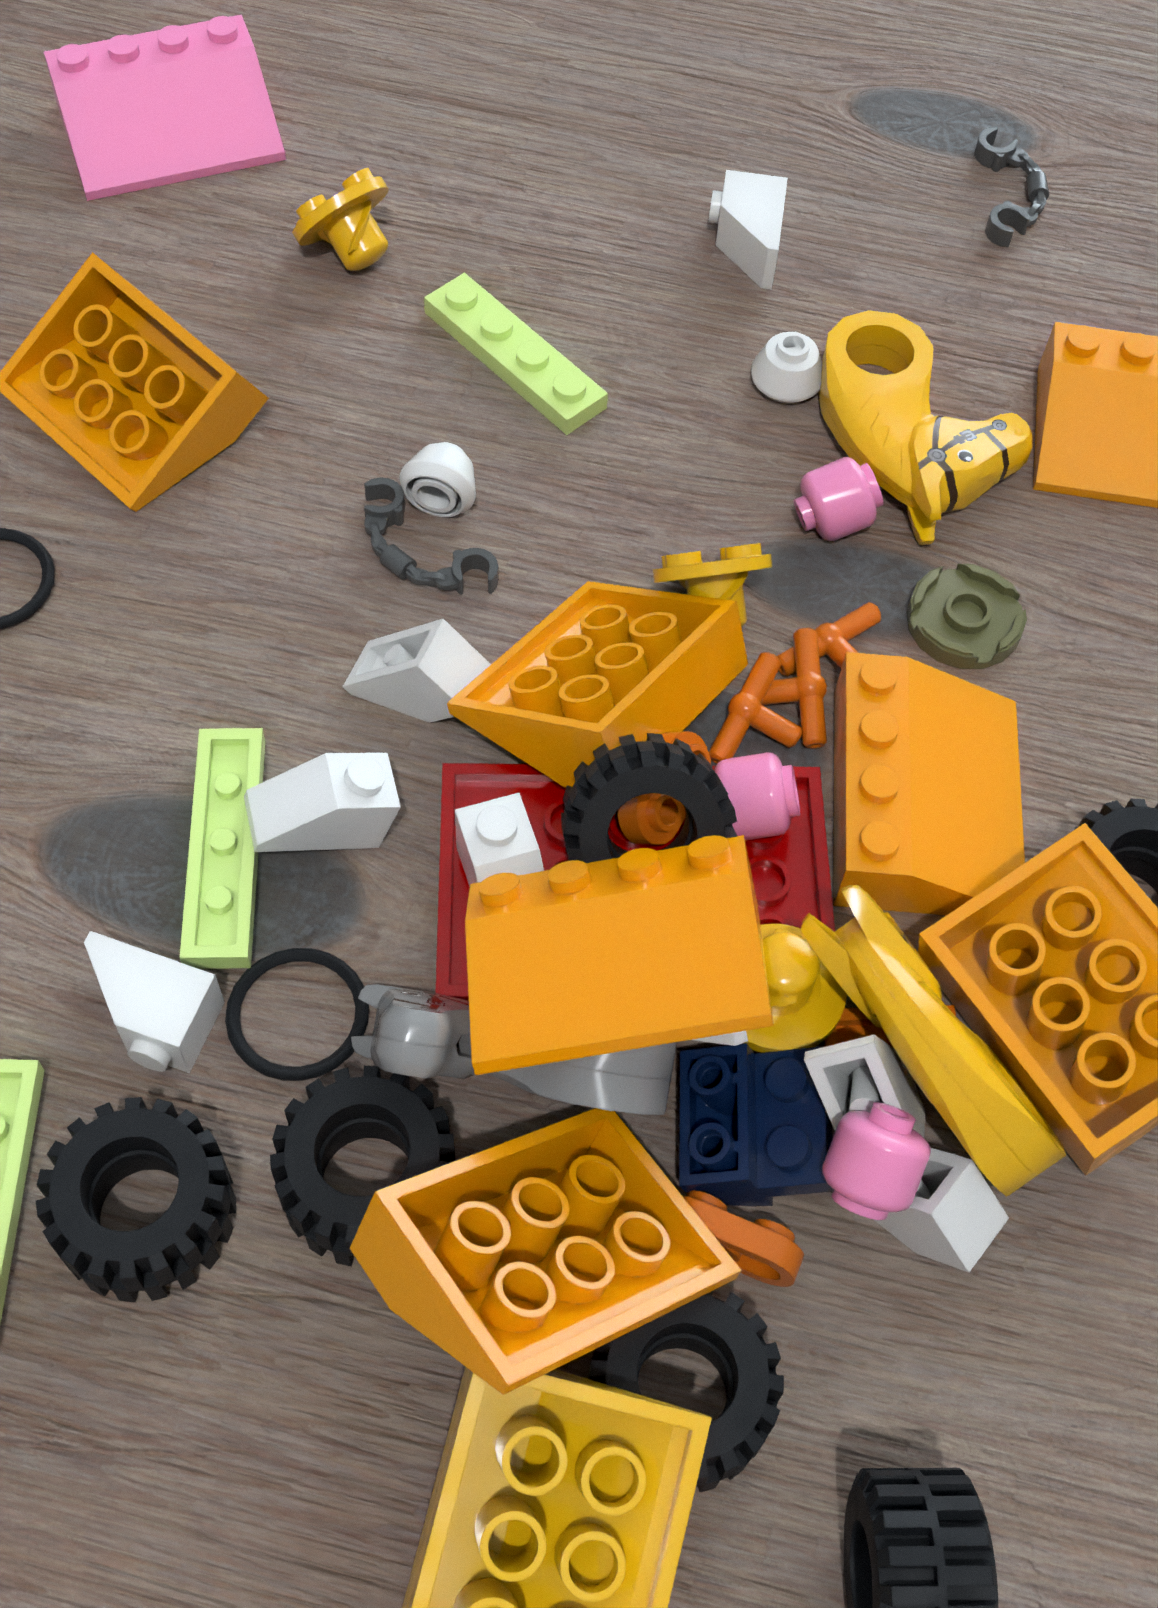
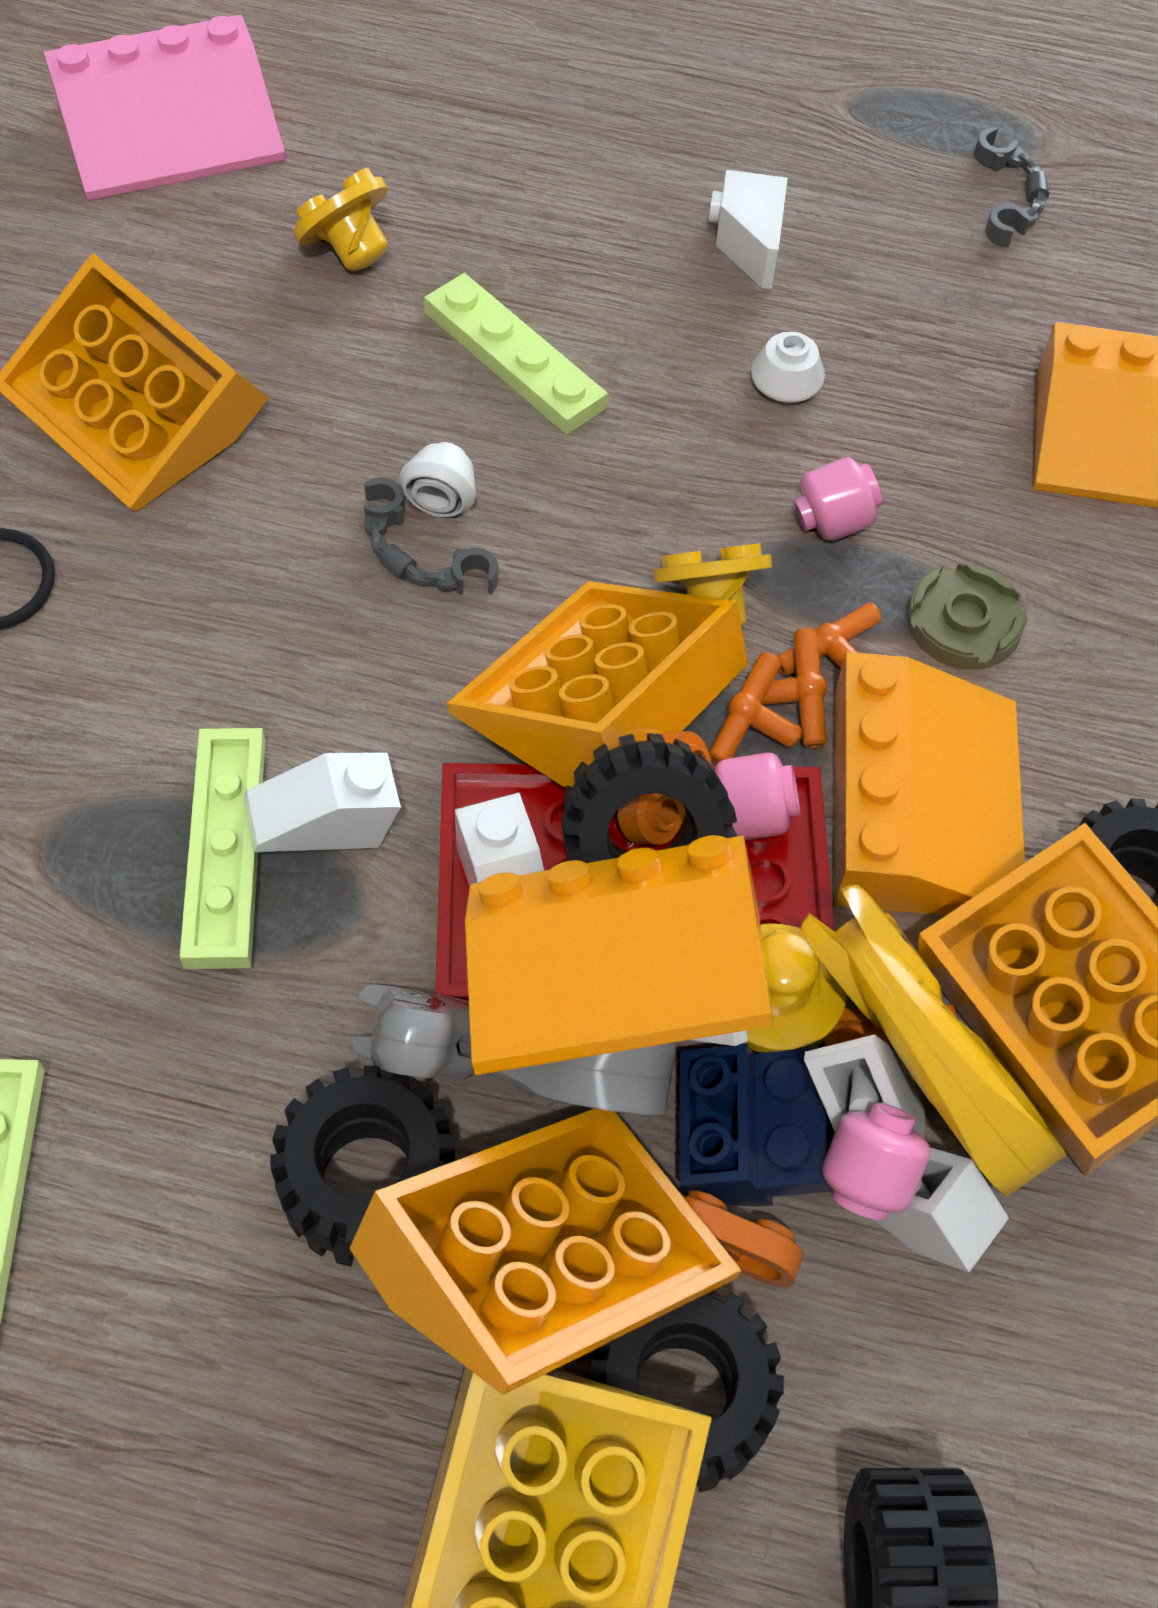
(102, 1157): black tyre -> none
(155, 1002): white slope -> none
(290, 1073): black tyre -> none
(416, 670): white slope -> none
(889, 425): yellow animal -> none

